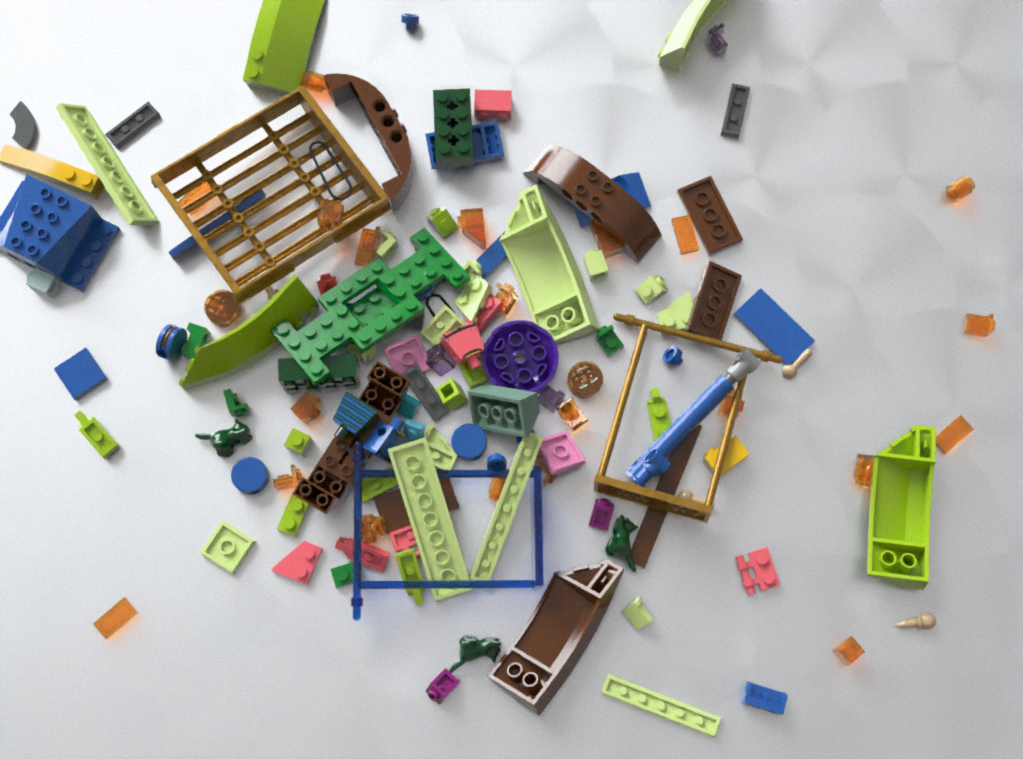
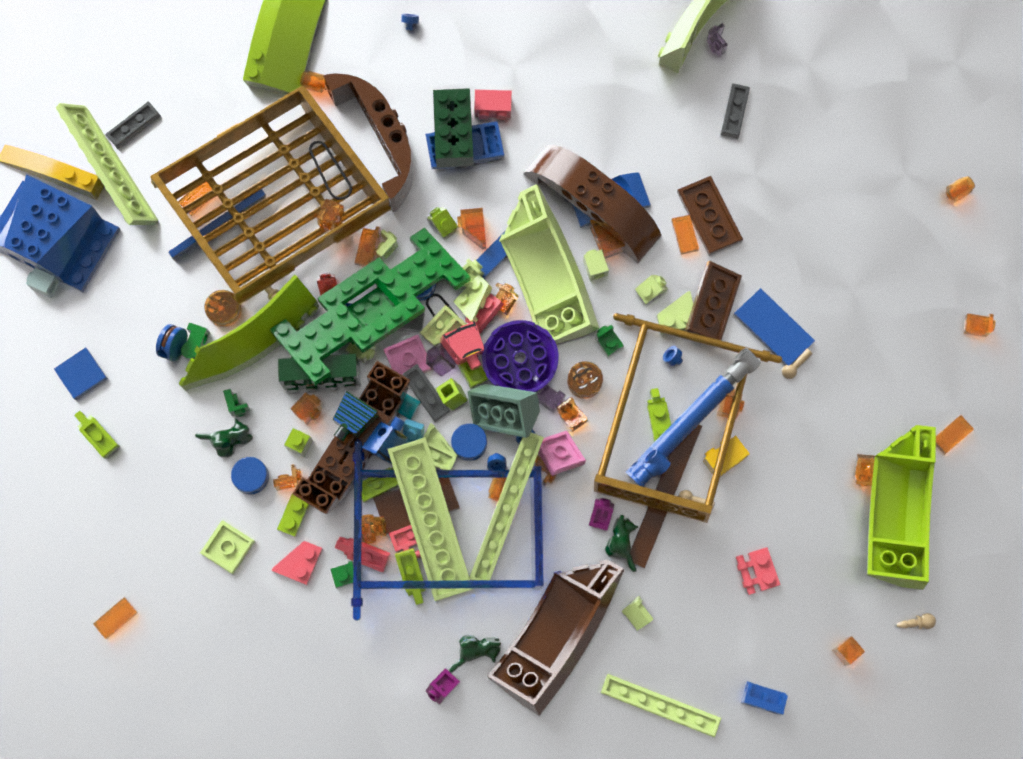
(25, 125): dark grey tile -> none

